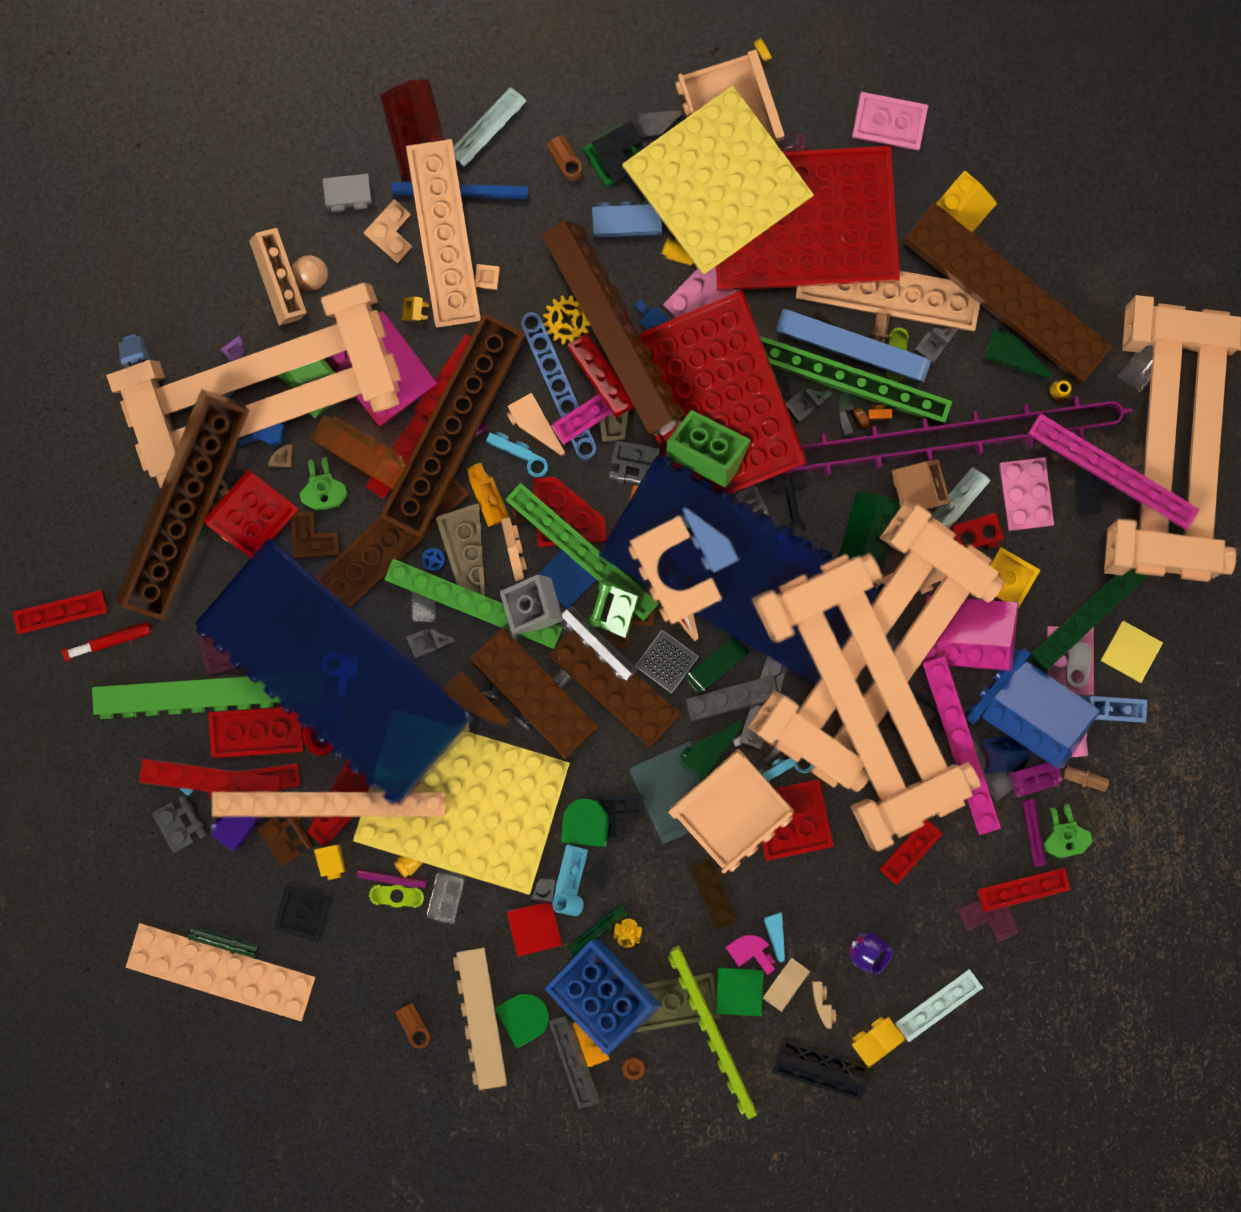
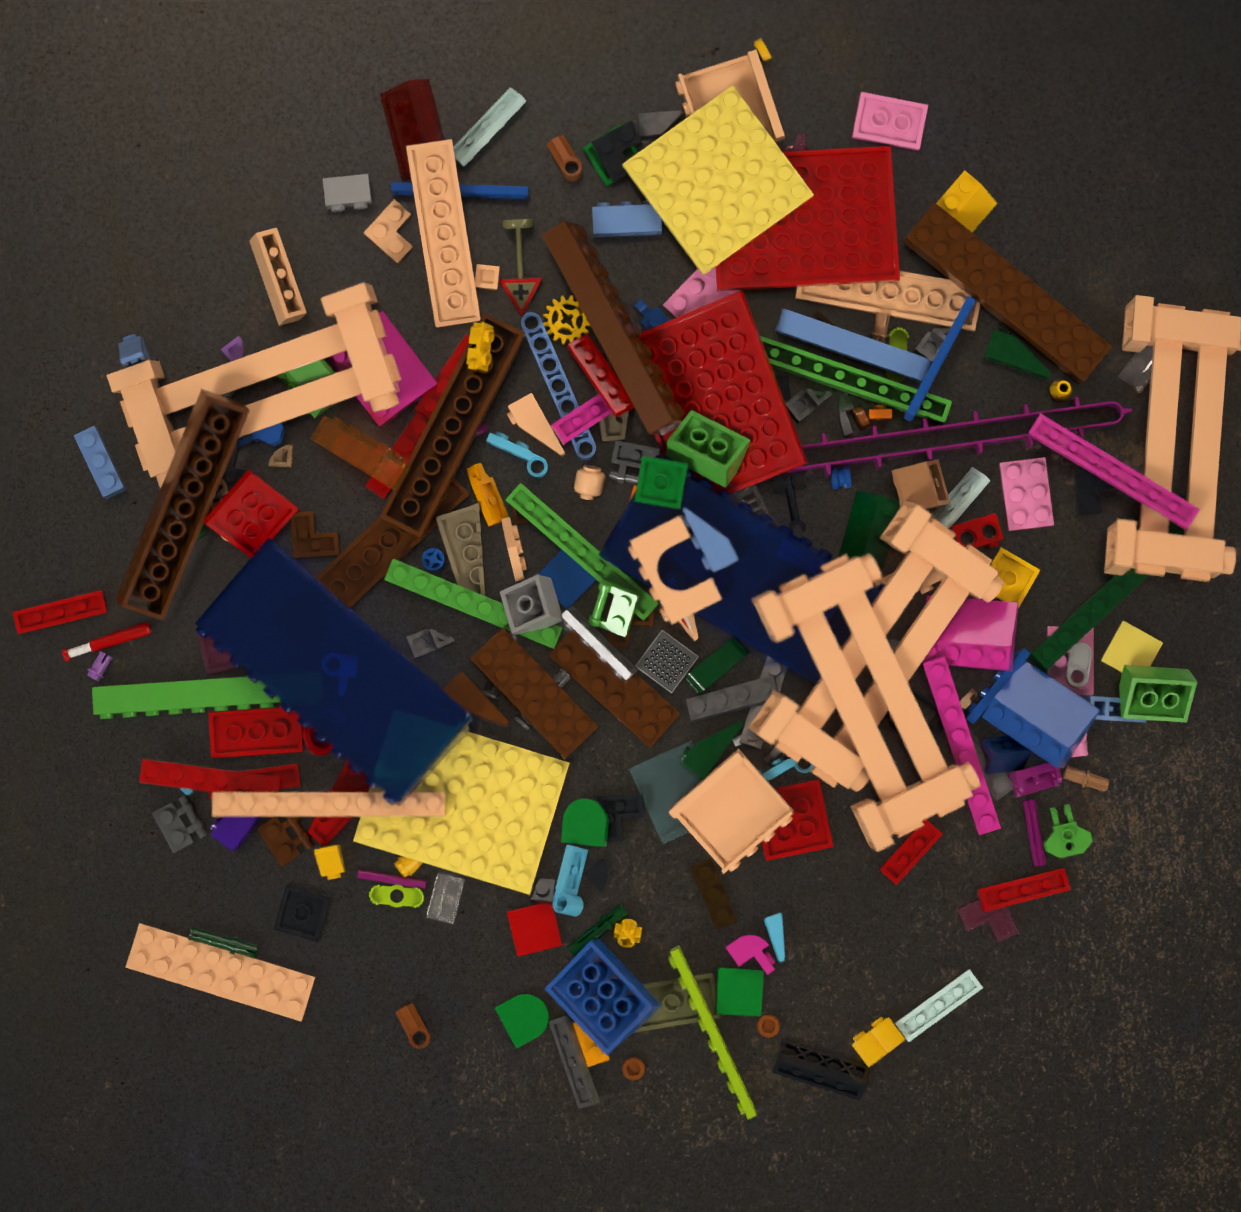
(98, 668): none -> medium lavender pin
(100, 462): none -> medium blue brick
(309, 273): light nougat piece -> none
(322, 486): bright green hinge -> none
(412, 309): yellow tile -> none
(422, 608): clear slope -> none
(480, 357): none -> yellow hinge
(481, 1017): tan brick -> none
(520, 290): none -> olive piece
(570, 509): red plate -> none
(589, 482): none -> light nougat head
(661, 482): none -> green tile
(675, 252): yellow cone -> none
(768, 1026): none -> dark orange tile
(786, 984): tan slope -> none
(825, 1011): tan slope -> none
(840, 477): none -> blue wheel
(865, 950): dark purple helmet -> none
(939, 359): none -> blue tile
(968, 698): none -> tan tile
(1156, 693): none -> bright green slope

